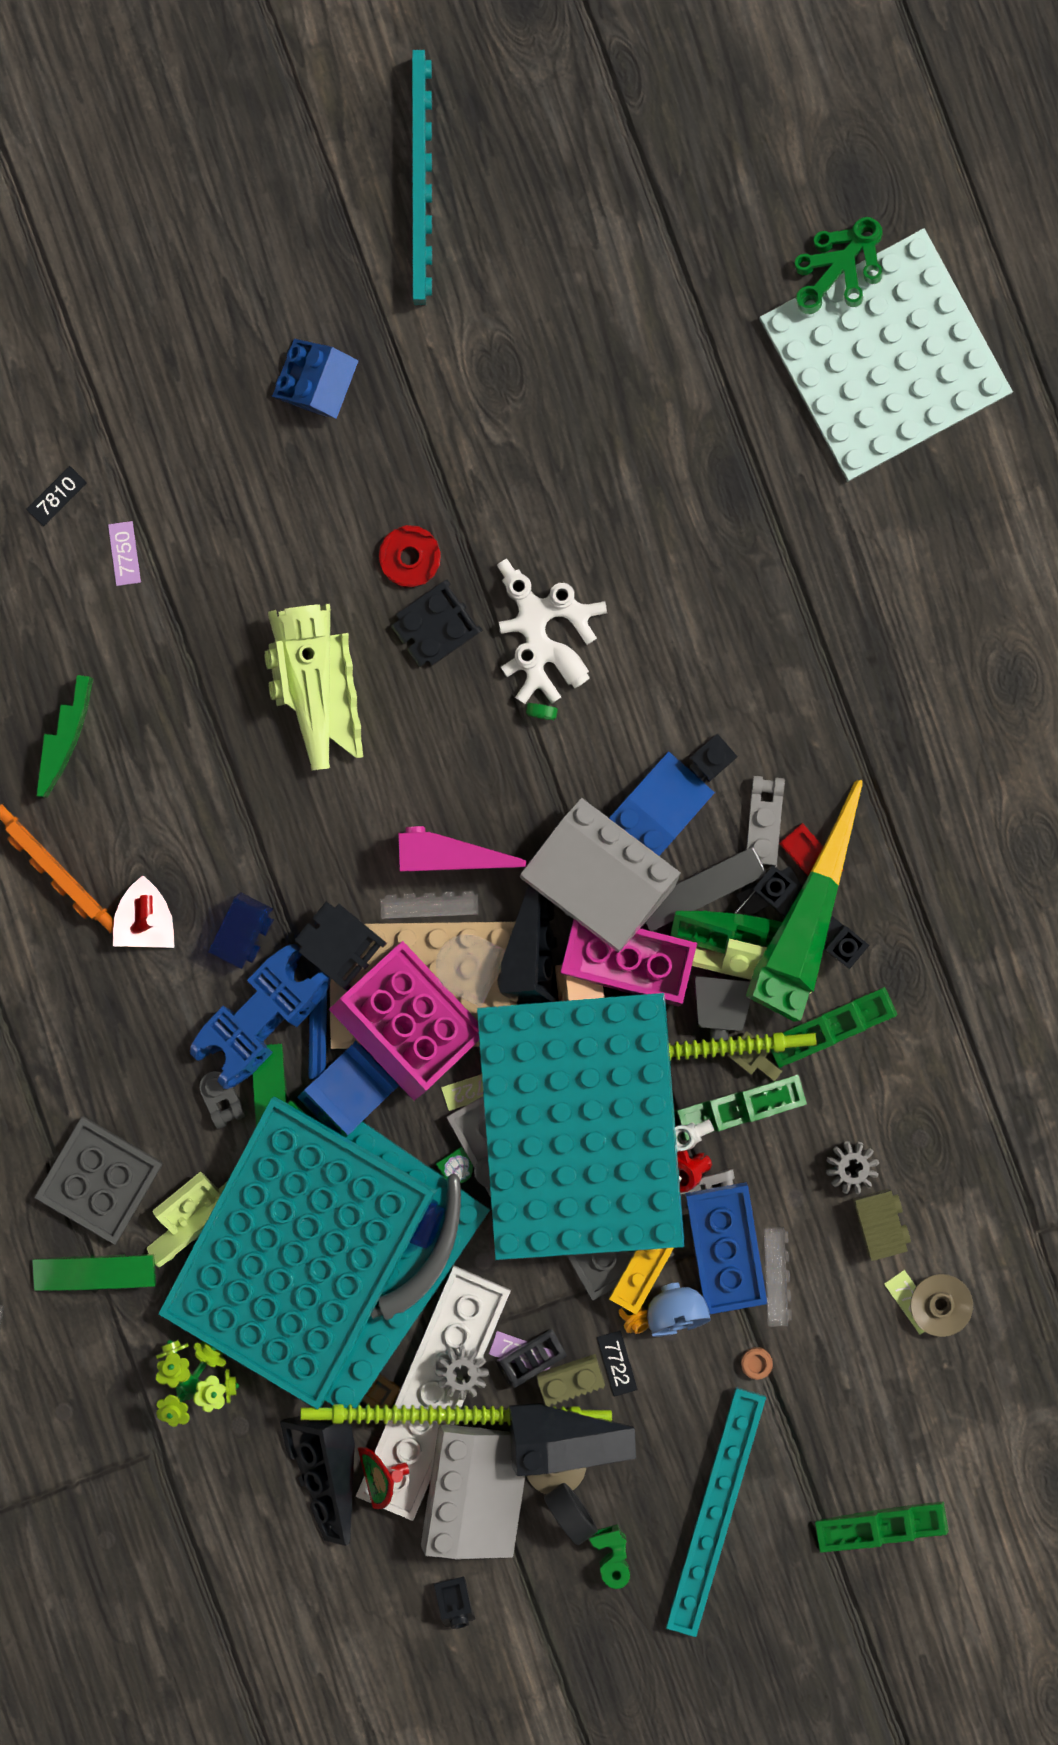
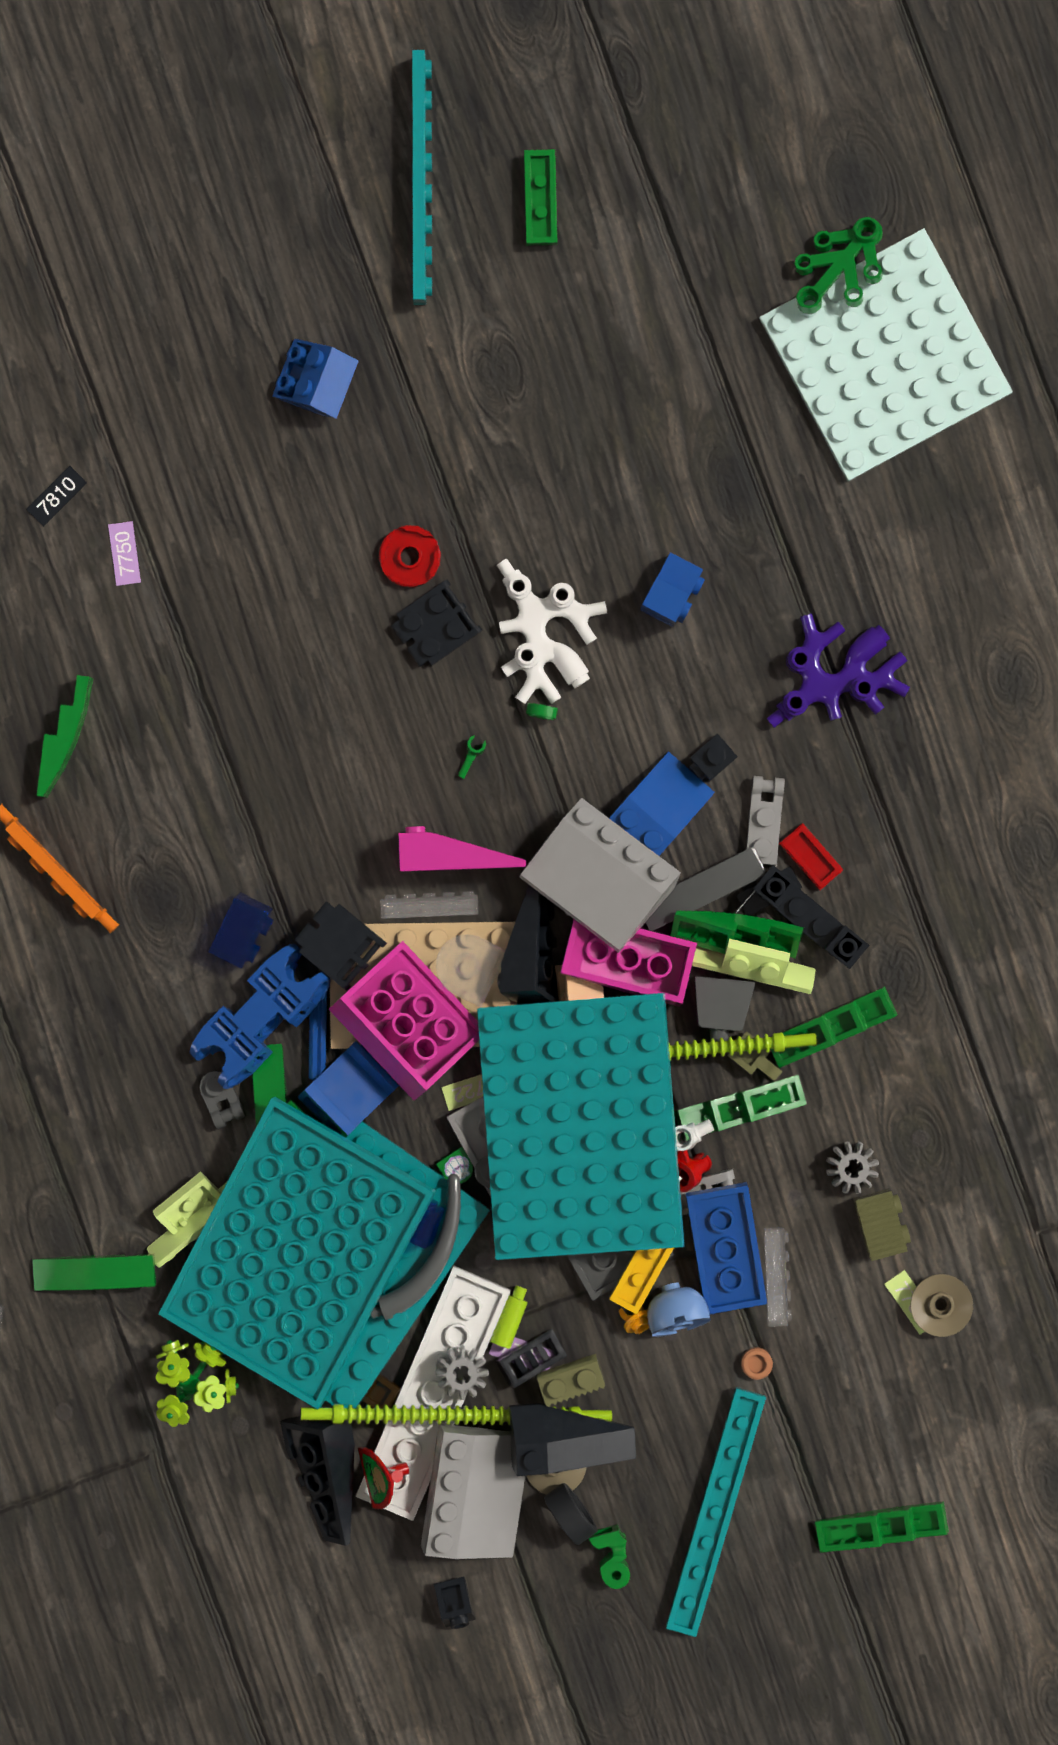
(99, 1180): dark grey plate -> none
(143, 918): shield -> none
(317, 687): yellowish green piece -> none
(470, 757): none -> green hand
(510, 1318): none -> lime cylinder
(540, 197): none -> green plate
(617, 1363): black sticker -> none
(672, 589): none -> blue brick
(794, 955): green plate -> none
(827, 687): none -> dark purple plant

